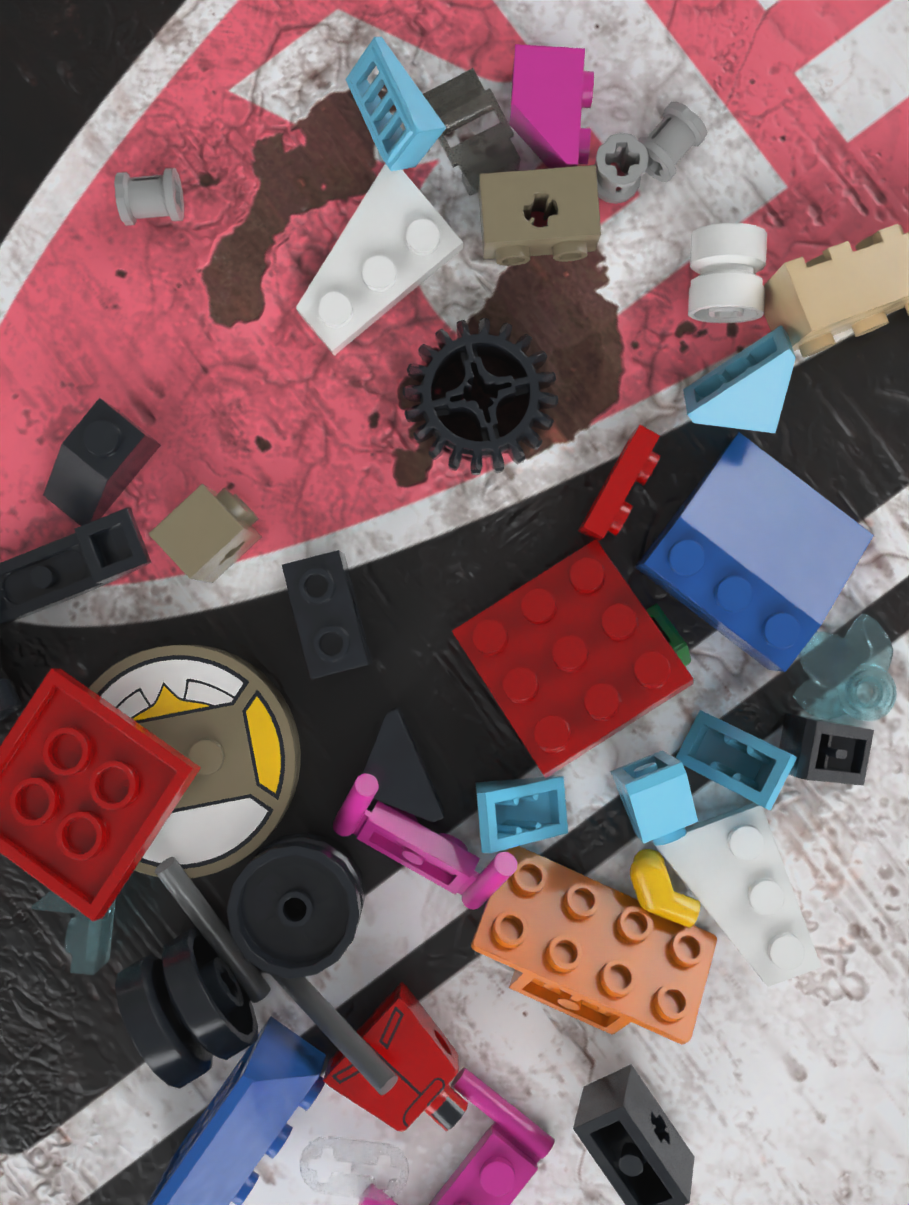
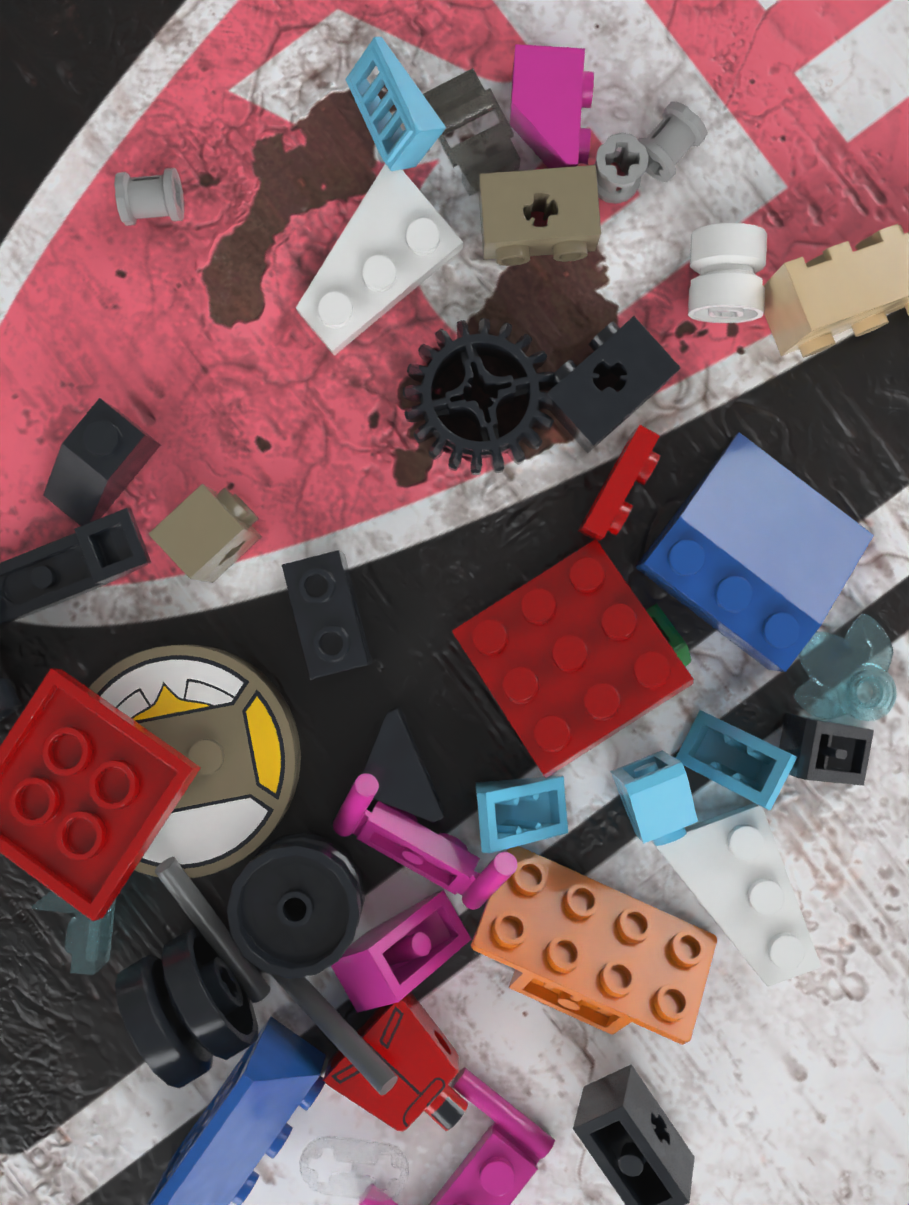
(400, 953): none -> dark pink slope
(636, 362): none -> black brick
(656, 891): yellow arm -> none
(746, 388): medium azure slope -> none

